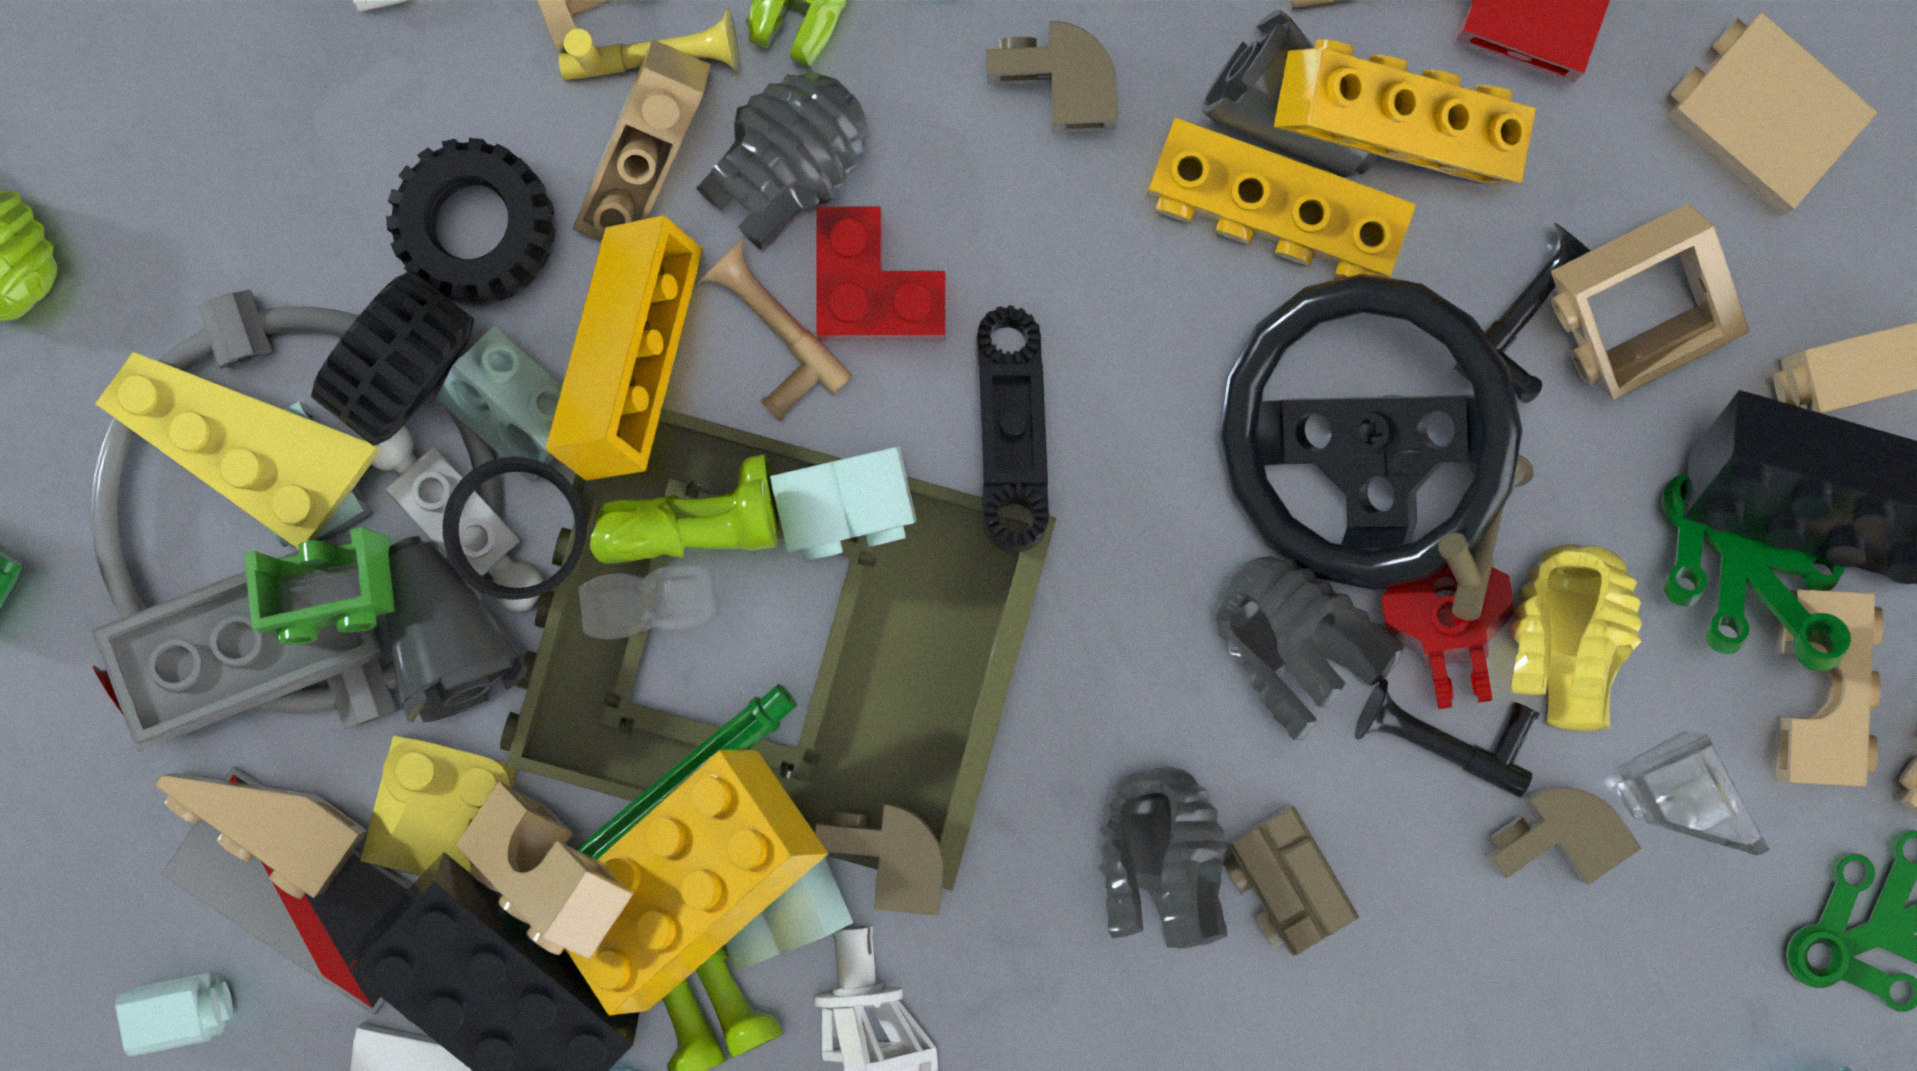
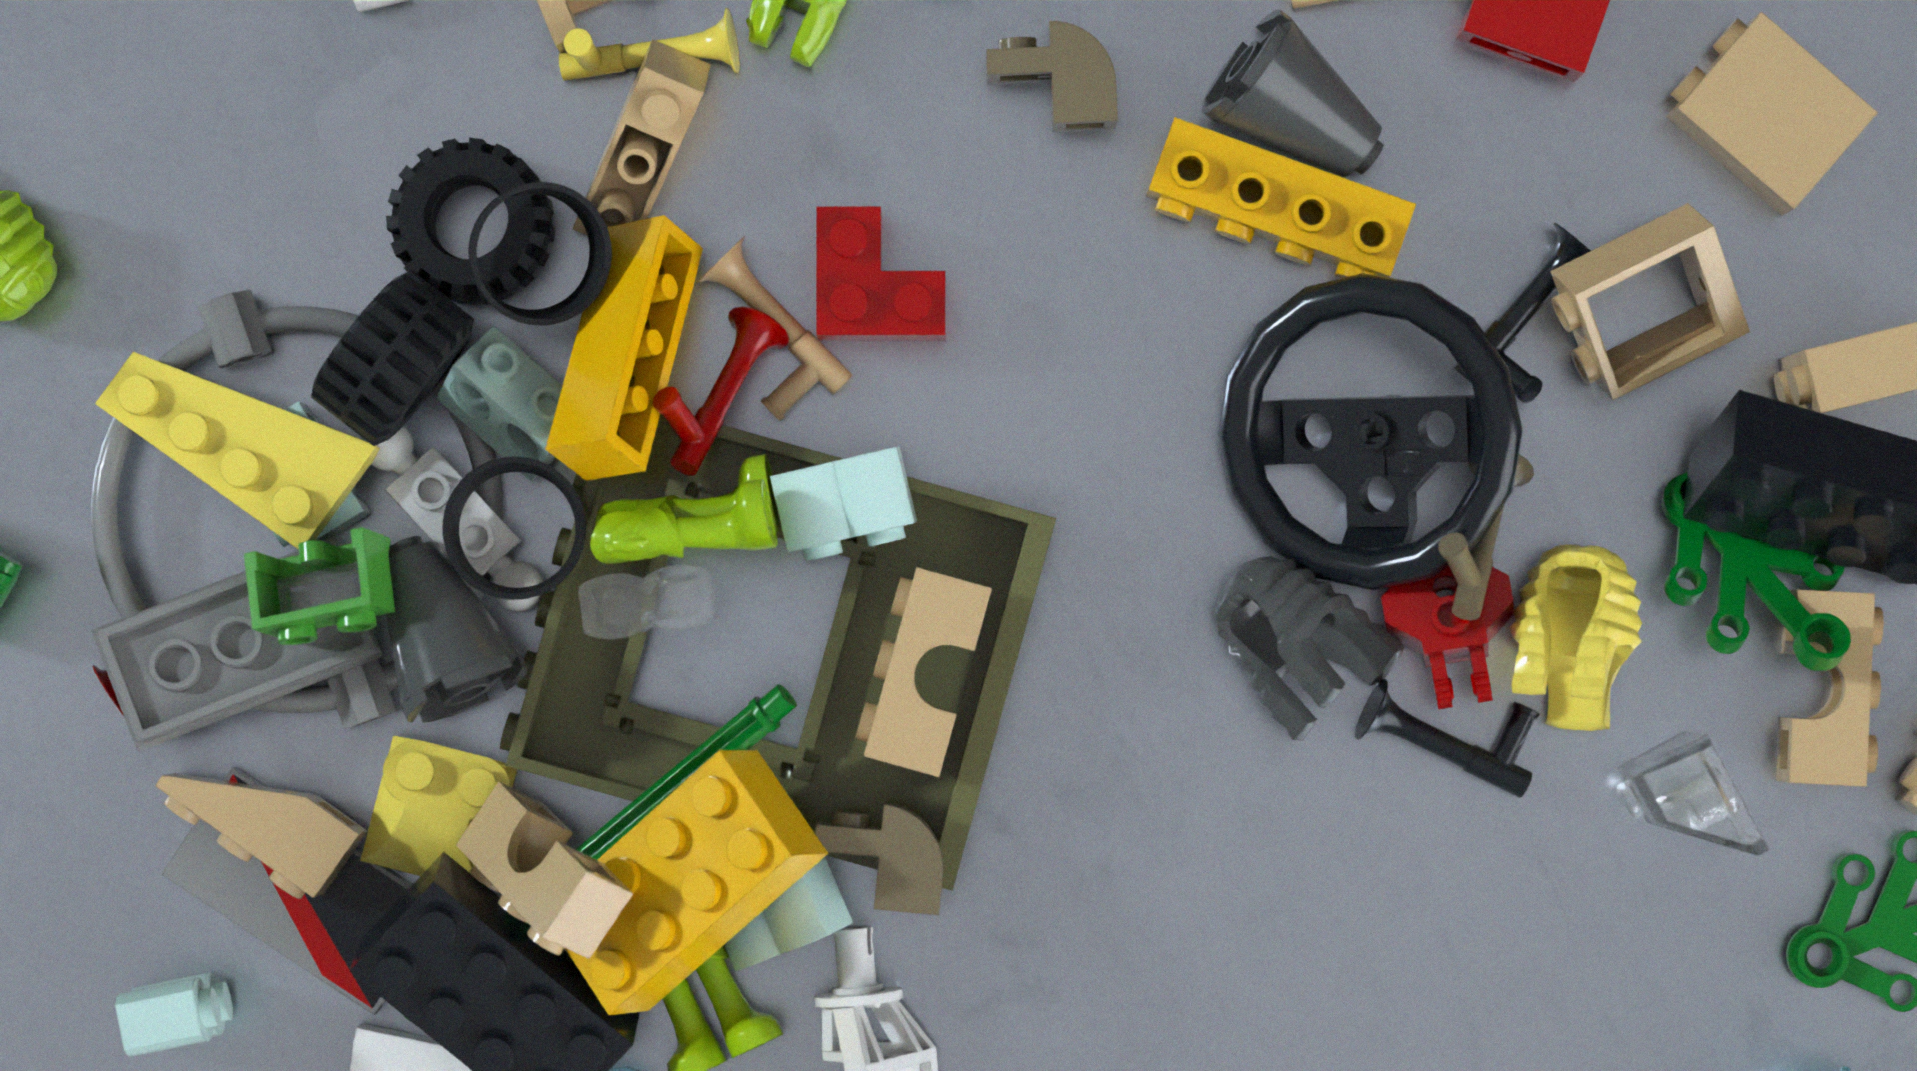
(598, 266): none -> black tyre
(697, 433): none -> red piece
(788, 152): dark grey hair -> none
(933, 614): none -> tan arch
(1012, 429): black plate -> none
(1168, 843): dark grey hair -> none
(1290, 881): dark tan brick -> none
(1404, 114): yellow brick -> none
(1572, 820): dark tan brick -> none

